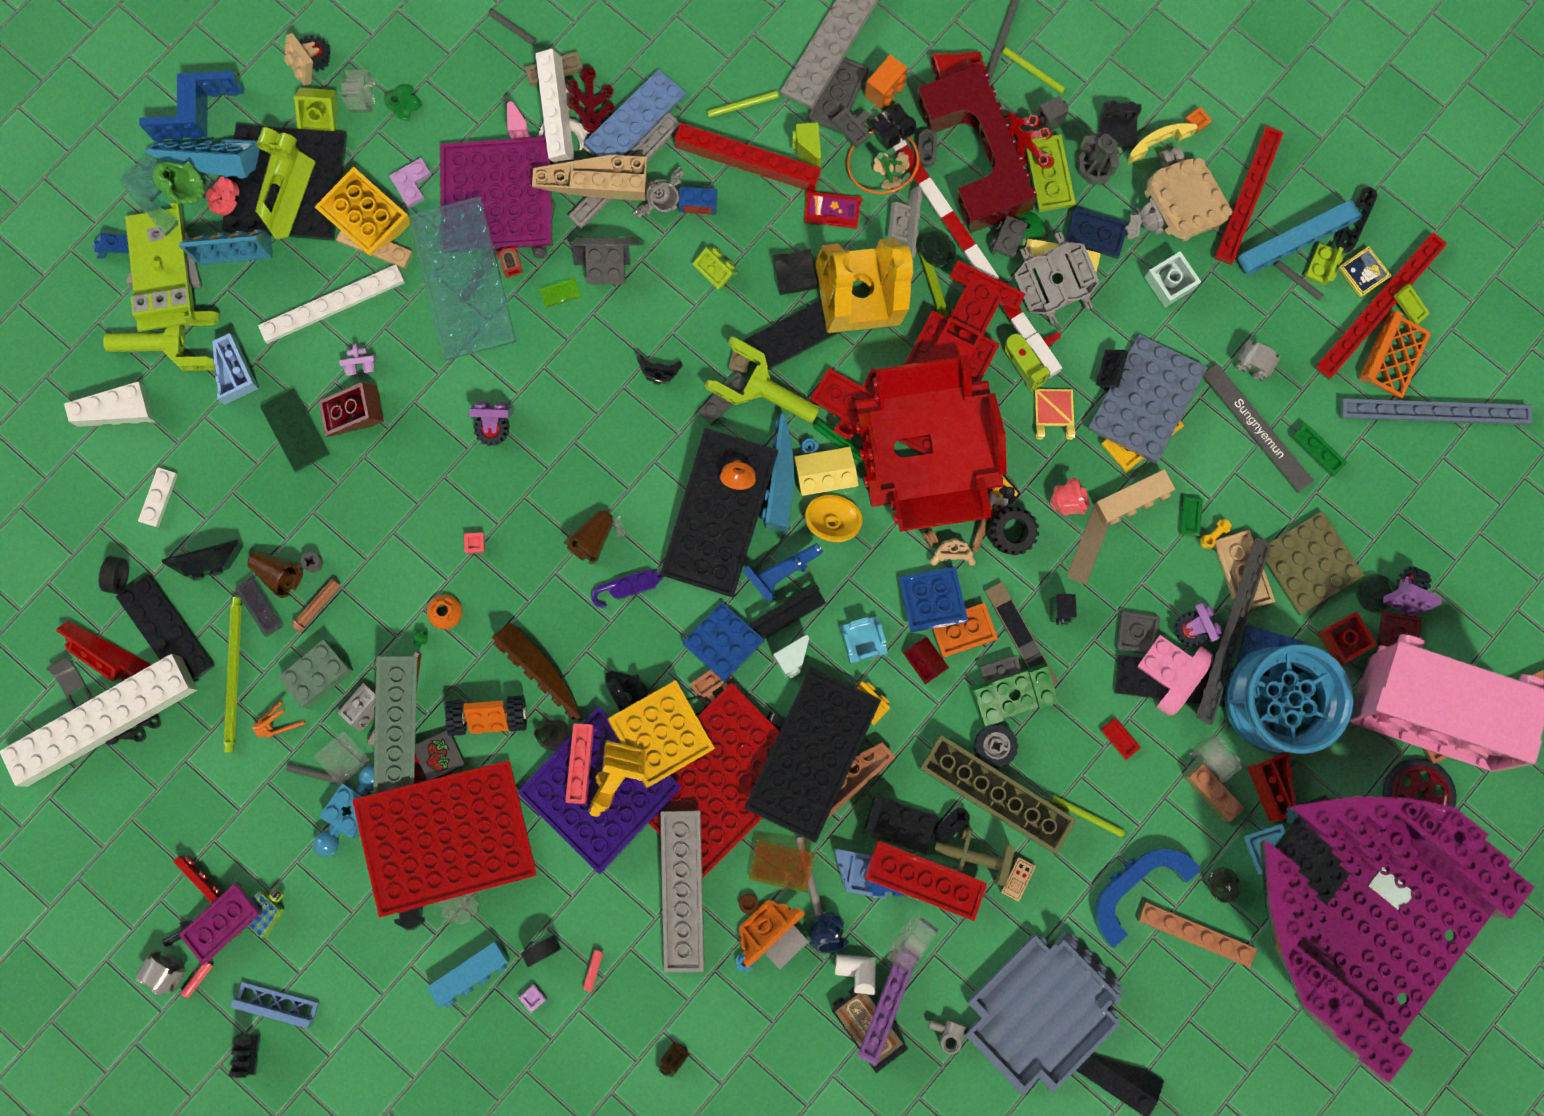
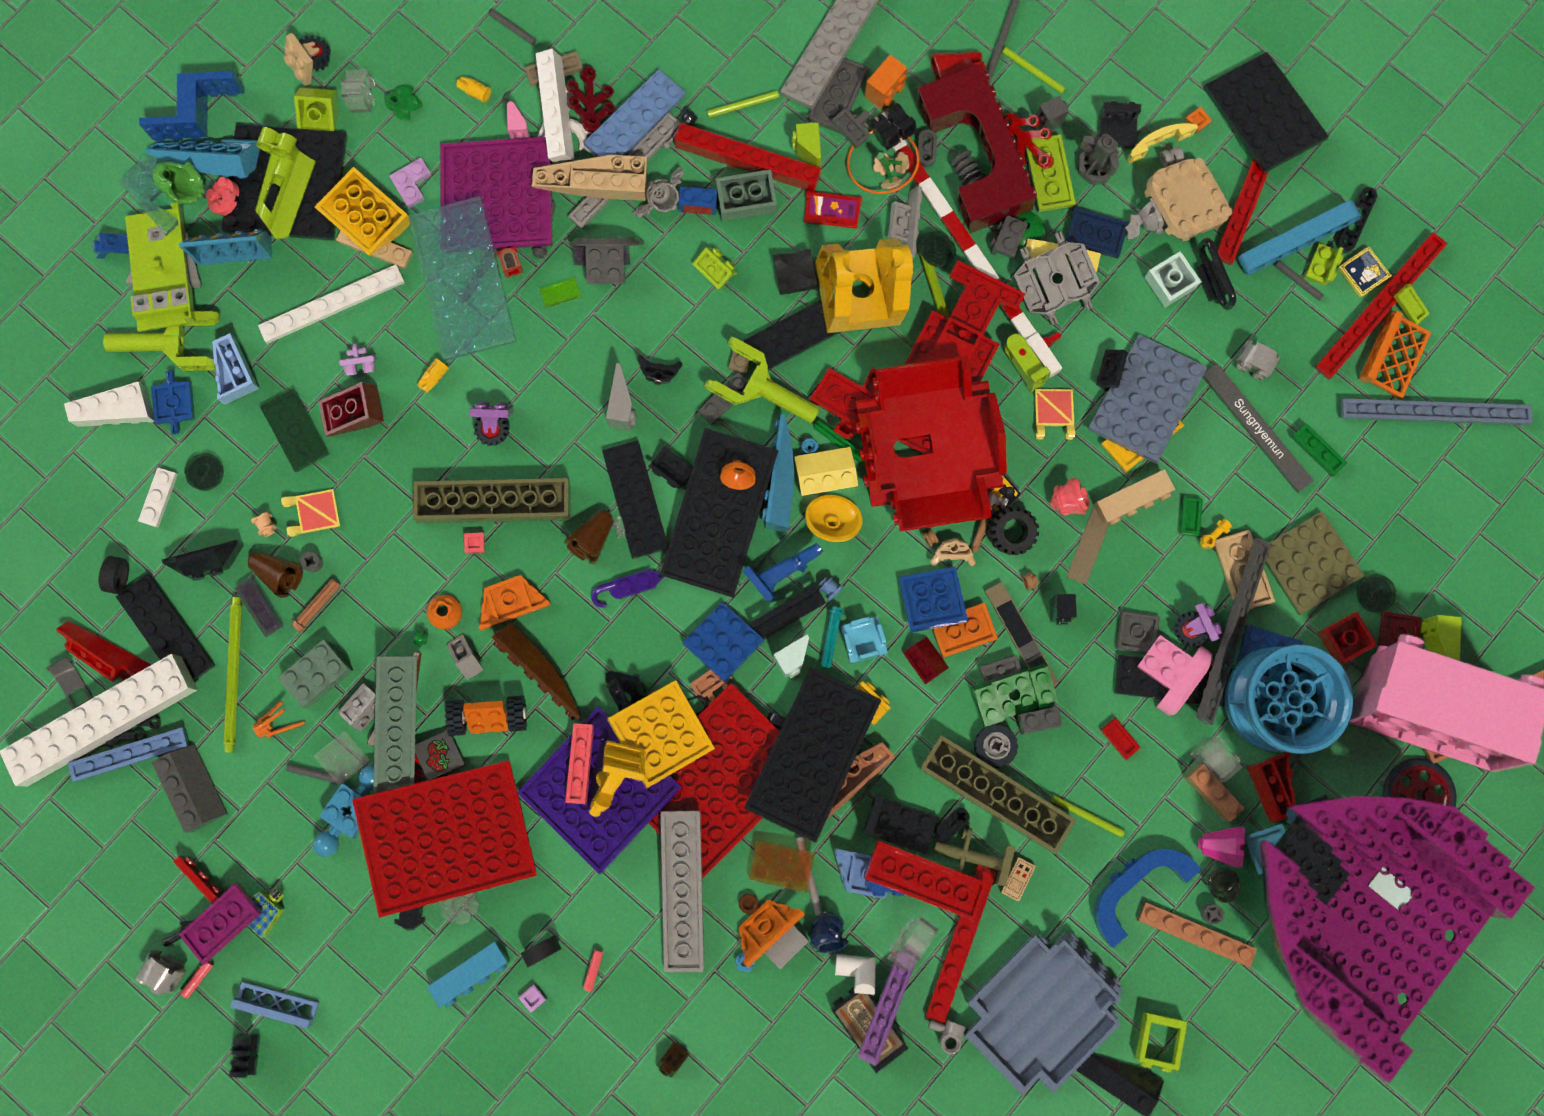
(128, 754): none -> medium blue plate
(172, 402): none -> blue plate
(189, 788): none -> dark grey slope
(204, 472): none -> clear green tile
(264, 524): none -> light nougat brick
(315, 512): none -> flag
(432, 375): none -> yellow hinge
(464, 657): none -> light grey slope
(474, 89): none -> yellow hinge
(492, 500): none -> olive brick
(509, 601): none -> orange wing
(552, 734): clear smoke hair -> none
(620, 408): none -> light grey slope
(635, 499): none -> black plate
(671, 467): none -> black bracket
(688, 118): none -> hinge
(746, 195): none -> sand green brick
(830, 588): none -> medium blue brick
(831, 636): none -> teal axle
(957, 955): none -> red plate
(965, 168): none -> dark grey piece
(1030, 581): none -> medium nougat plate
(1039, 720): none -> dark grey brick
(1149, 1018): none -> lime window
(1214, 276): none -> black bar
(1216, 914): none -> dark grey wheel
(1224, 846): none -> dark pink cone
(1266, 112): none -> black plate
(1412, 593): medium lavender plate -> none
(1443, 635): none -> lime slope

